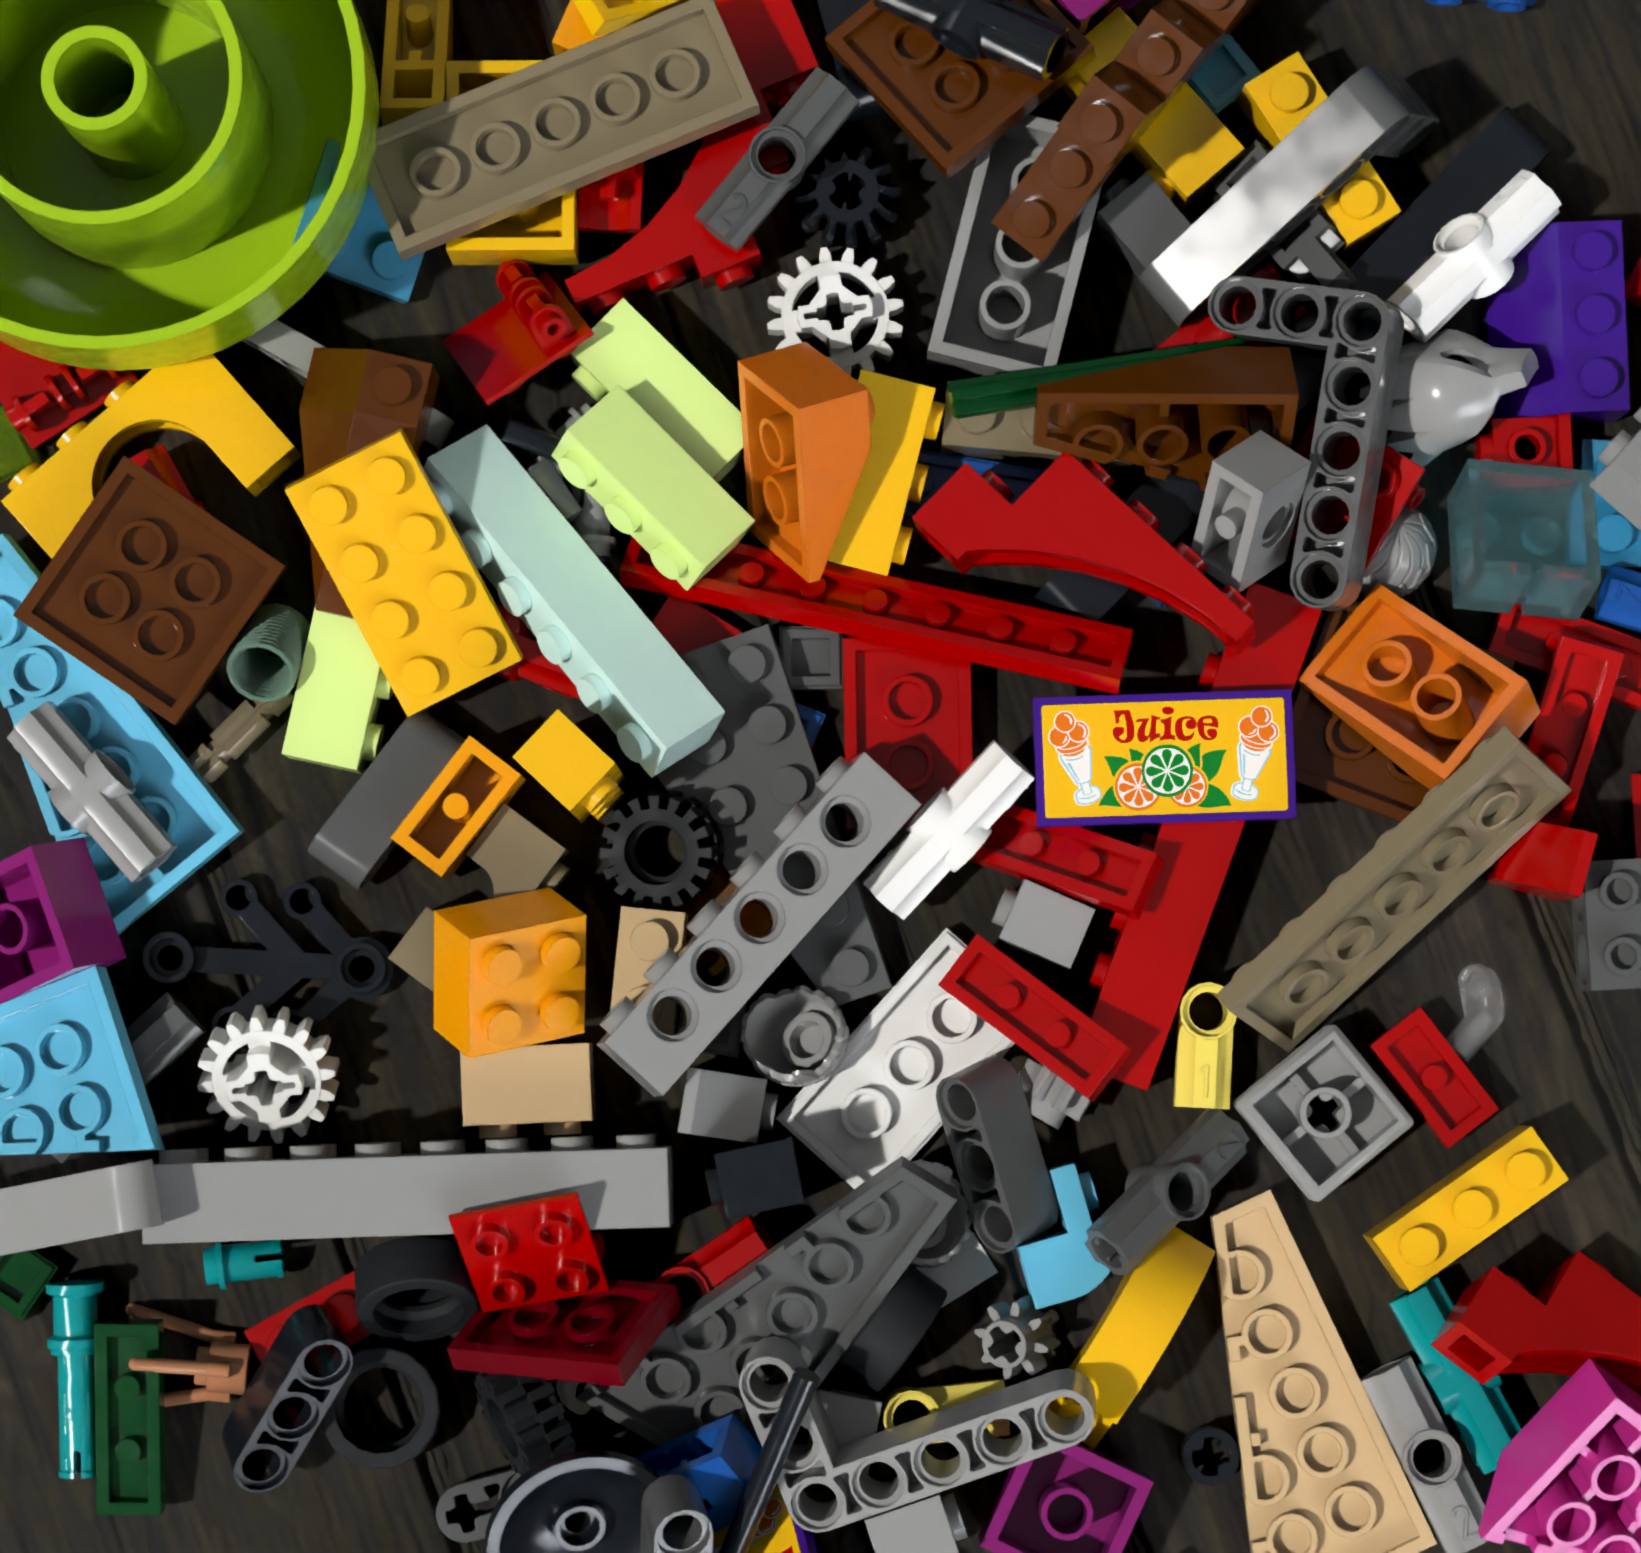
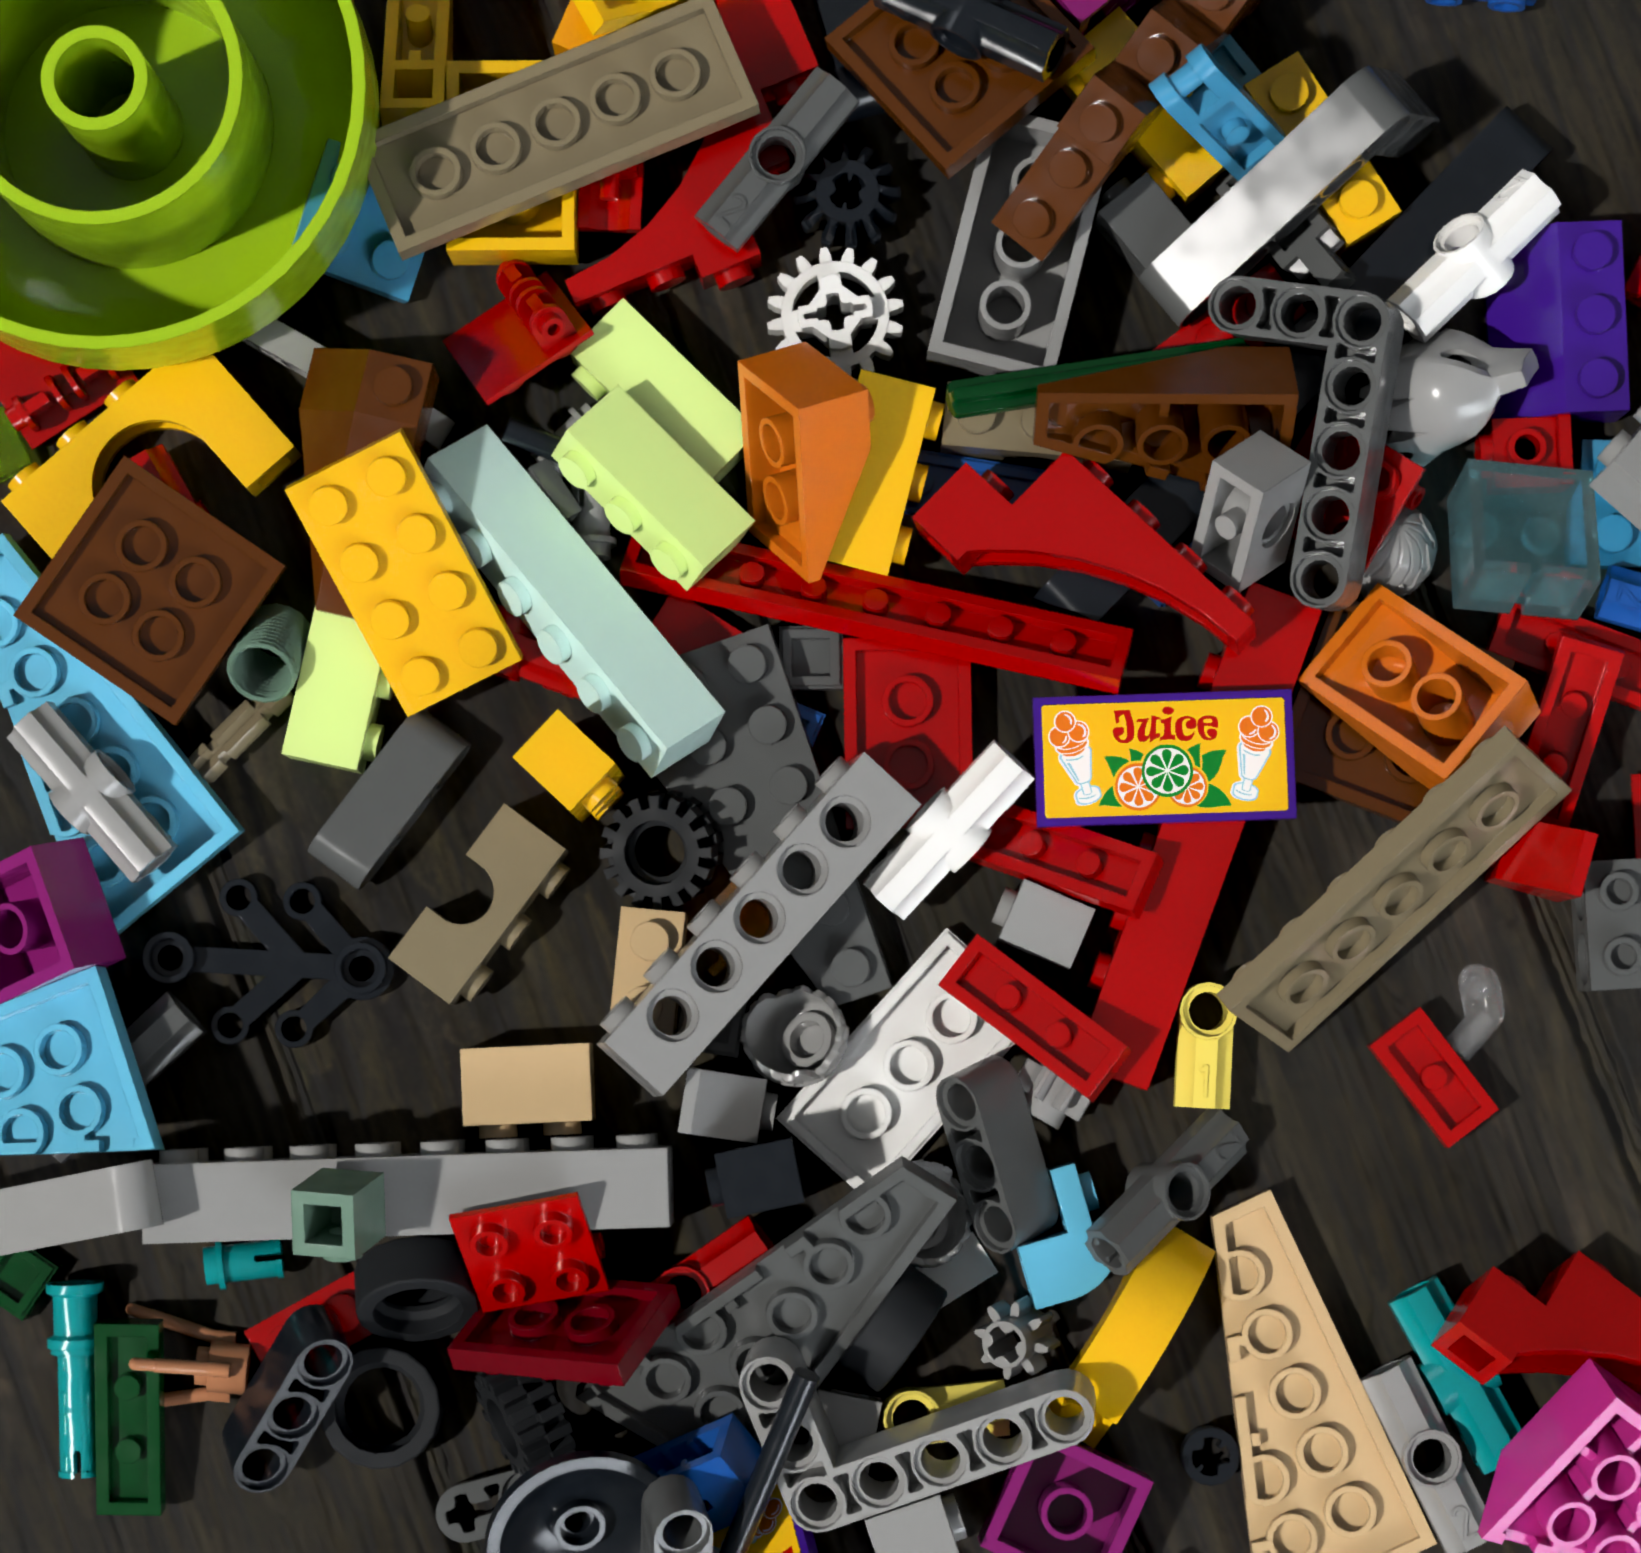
(277, 1066): white gear -> none
(338, 1214): none -> sand green brick
(457, 808): light orange brick -> none
(509, 972): light orange brick -> none
(1217, 112): none -> dark azure plate
(1365, 1113): light grey brick -> none
(1465, 1207): yellow brick -> none

